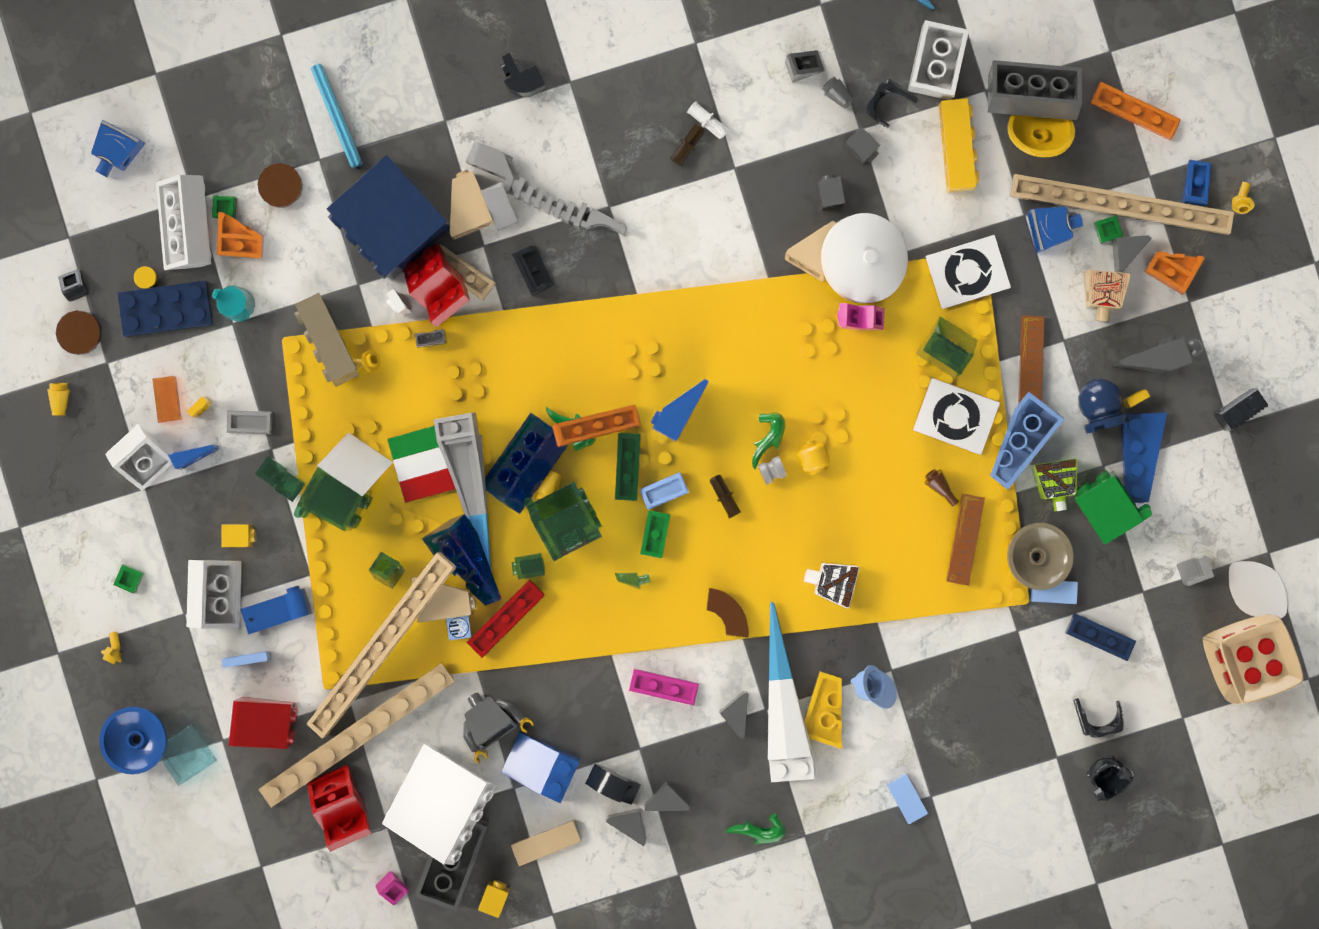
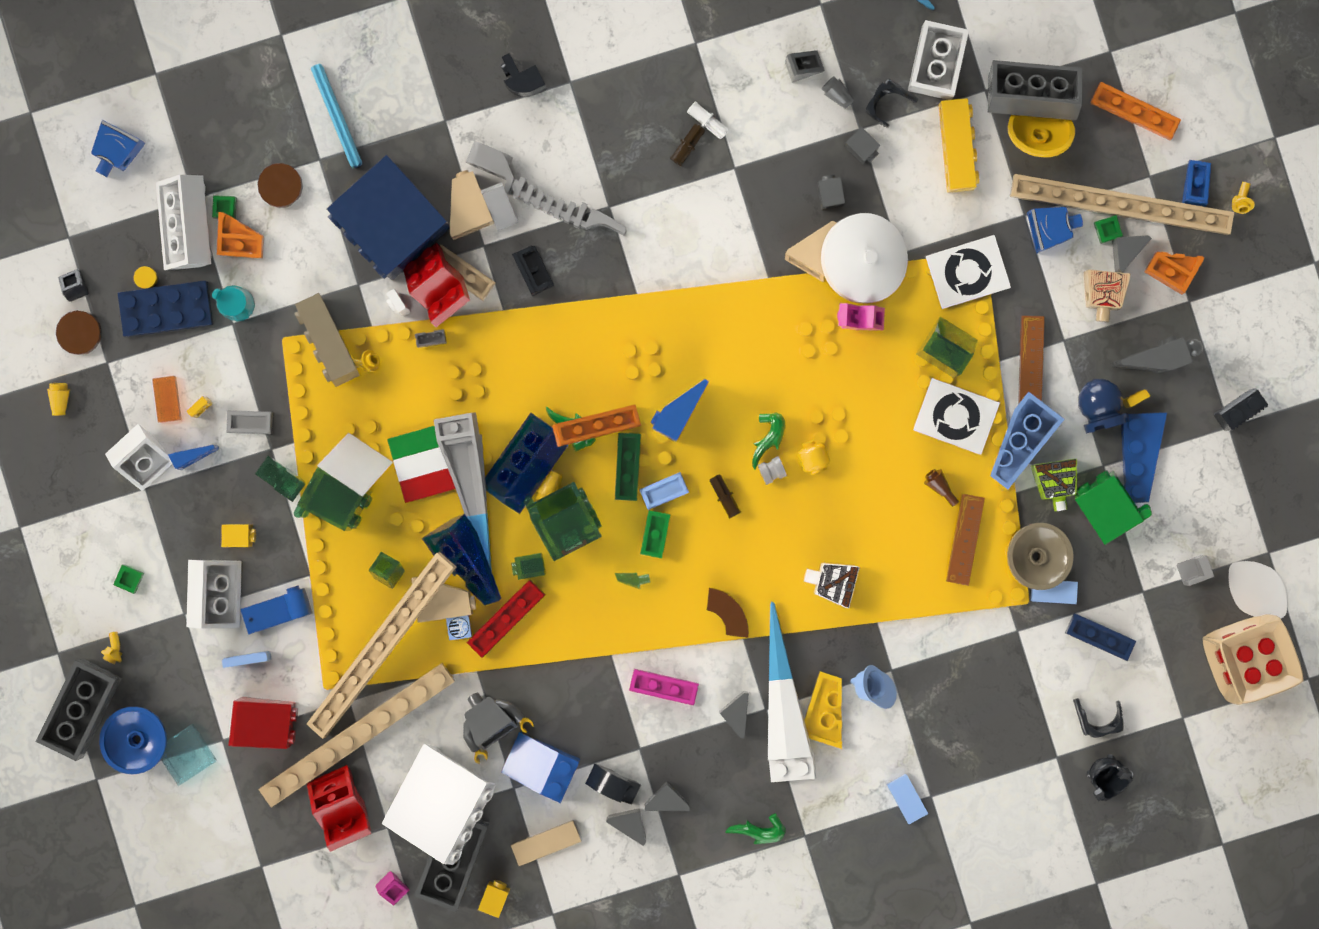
(78, 709): none -> dark grey brick

